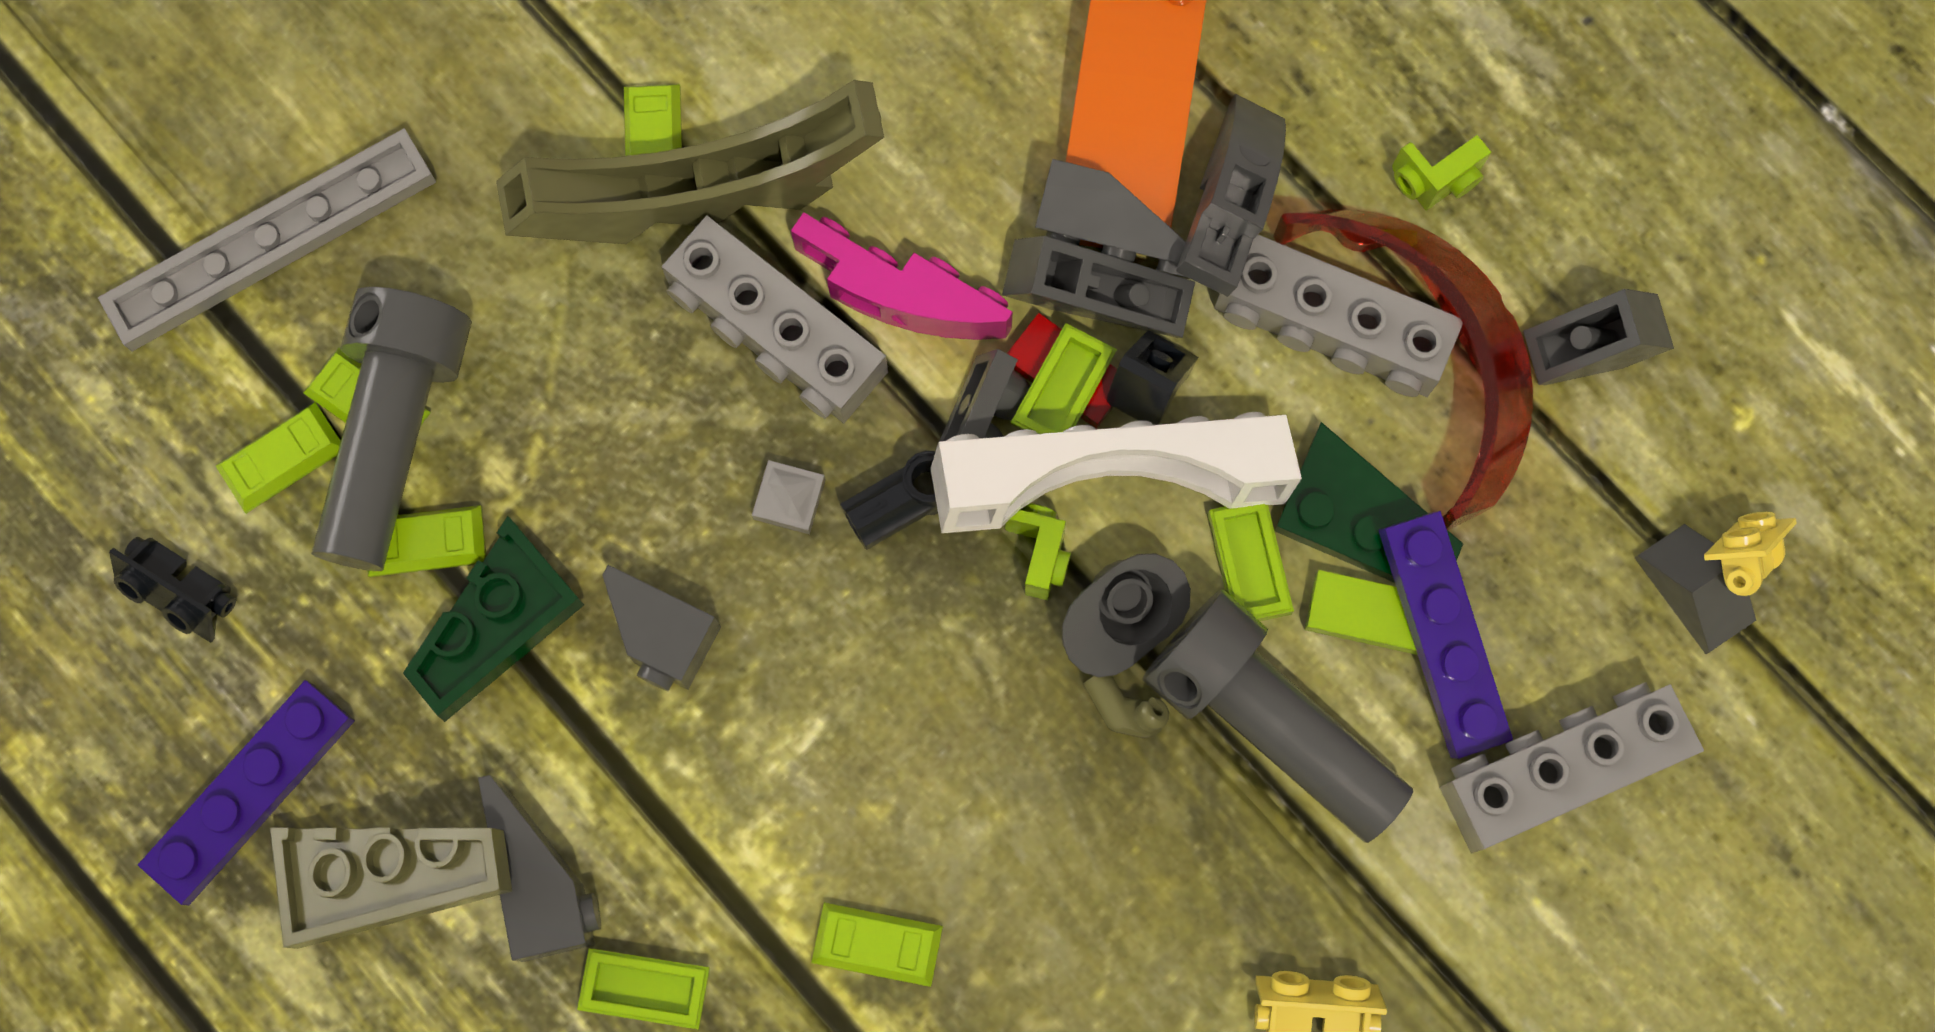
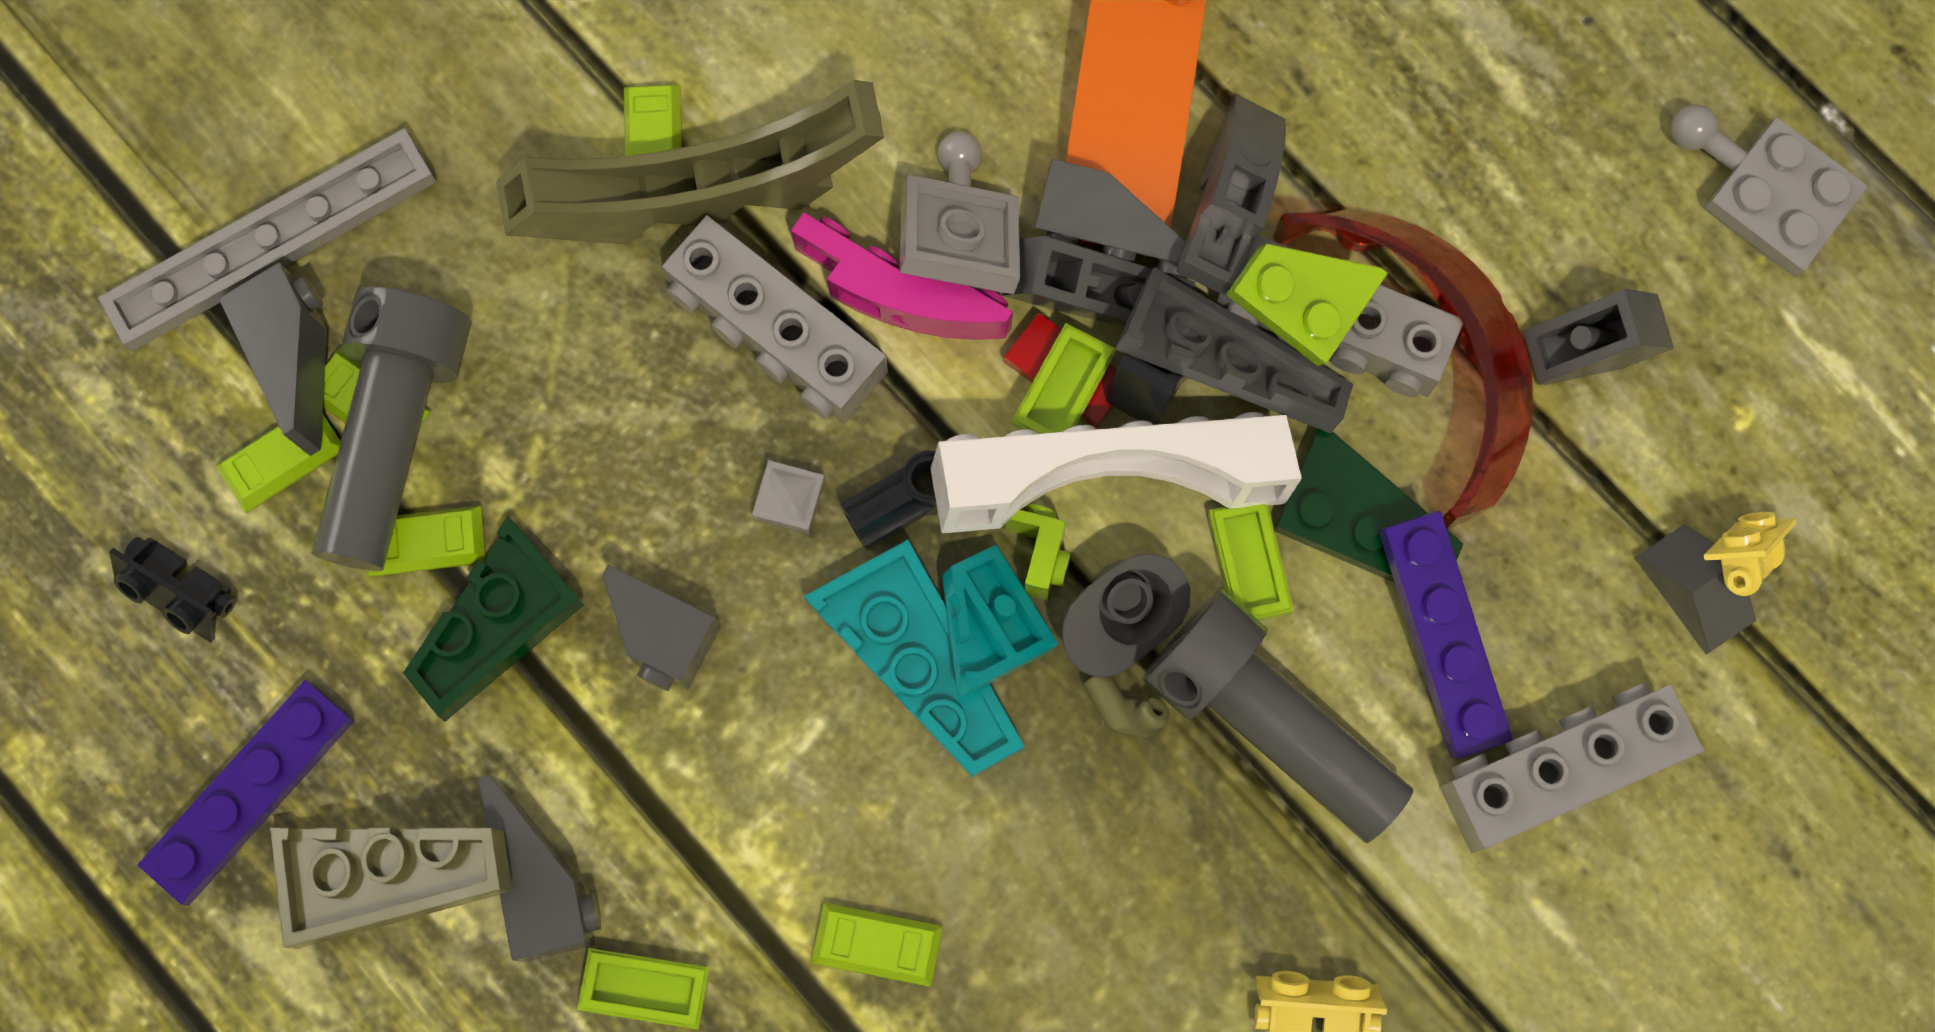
(285, 348): none -> dark grey slope
(902, 634): none -> teal wing
(959, 229): none -> light grey plate
(988, 391): dark grey tile -> none
(991, 621): none -> teal wing
(1217, 348): none -> dark grey wing
(1305, 296): none -> lime wing
(1358, 612): lime tile -> none
(1453, 174): lime bracket -> none
(1779, 193): none -> light grey plate

